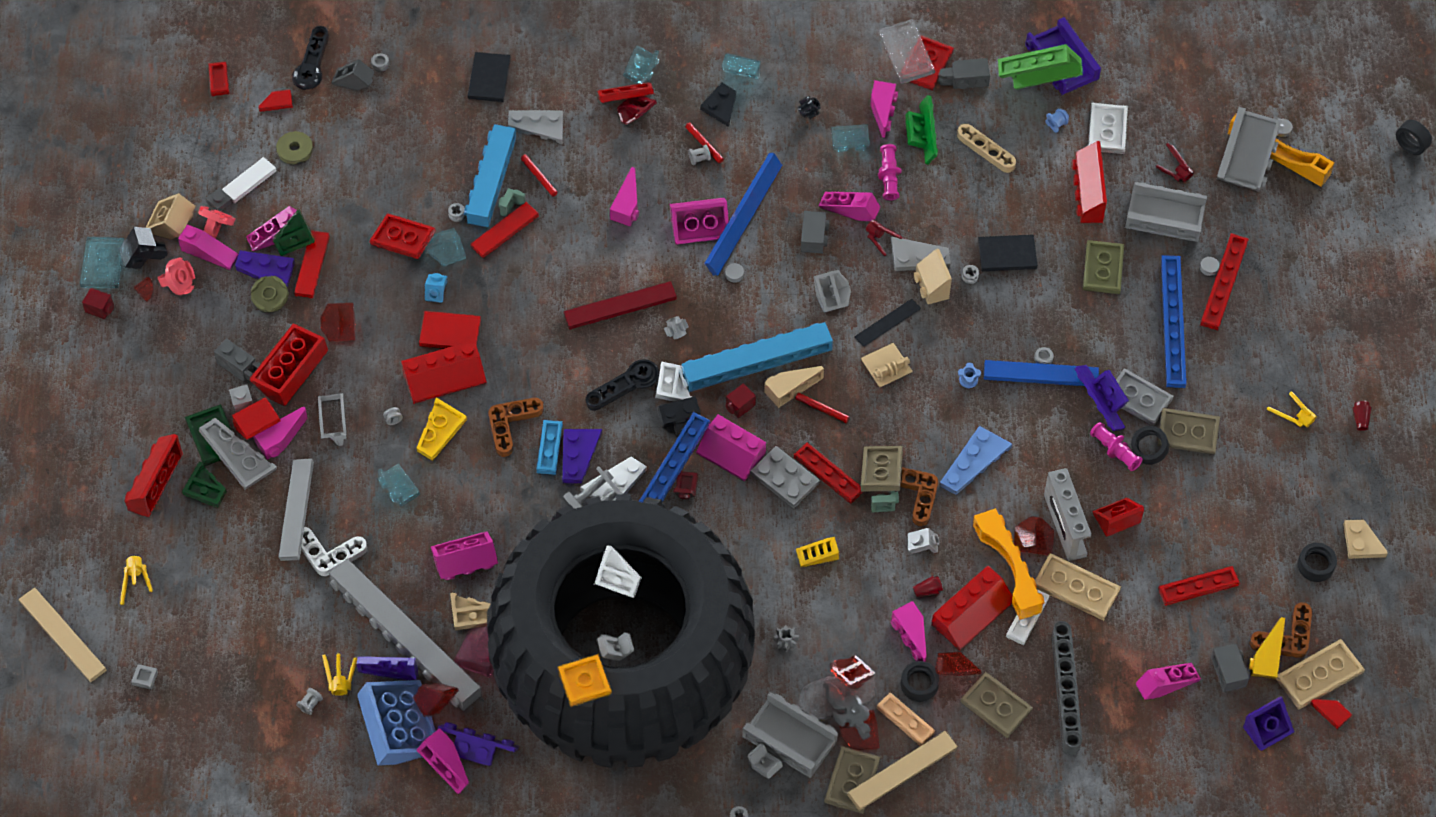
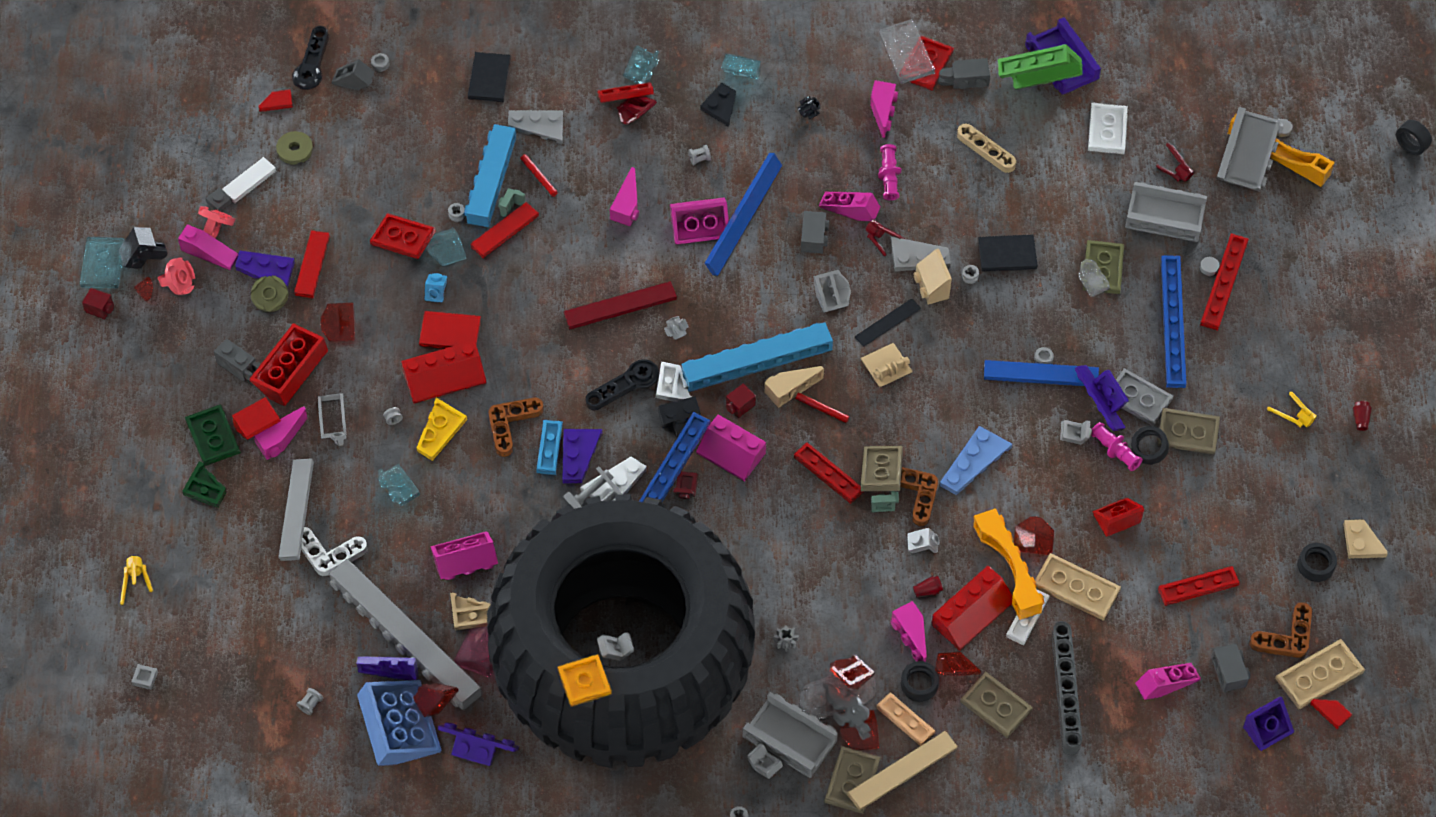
(62, 635): tan tile -> none
(154, 475): red slope -> none
(171, 216): tan slope -> none
(218, 78): red tile -> none
(236, 454): light grey wing -> none
(240, 398): light grey brick -> none
(263, 236): dark pink slope -> none
(293, 235): dark green wing -> none
(339, 685): yellow plant -> none
(443, 757): dark pink slope -> none
(617, 574): white wing -> none
(698, 136): red bar -> none
(734, 272): light grey tile -> none
(784, 477): light grey plate -> none
(817, 546): yellow slope -> none
(850, 137): clear light blue bracket -> none
(922, 129): green bracket -> none
(969, 376): medium blue brick -> none
(1057, 119): medium blue brick -> none
(1067, 513): light grey panel -> none
(1075, 432): none -> light grey bracket
(1090, 184): slope -> none
(1093, 278): none -> clear piece
(1267, 658): yellow slope -> none

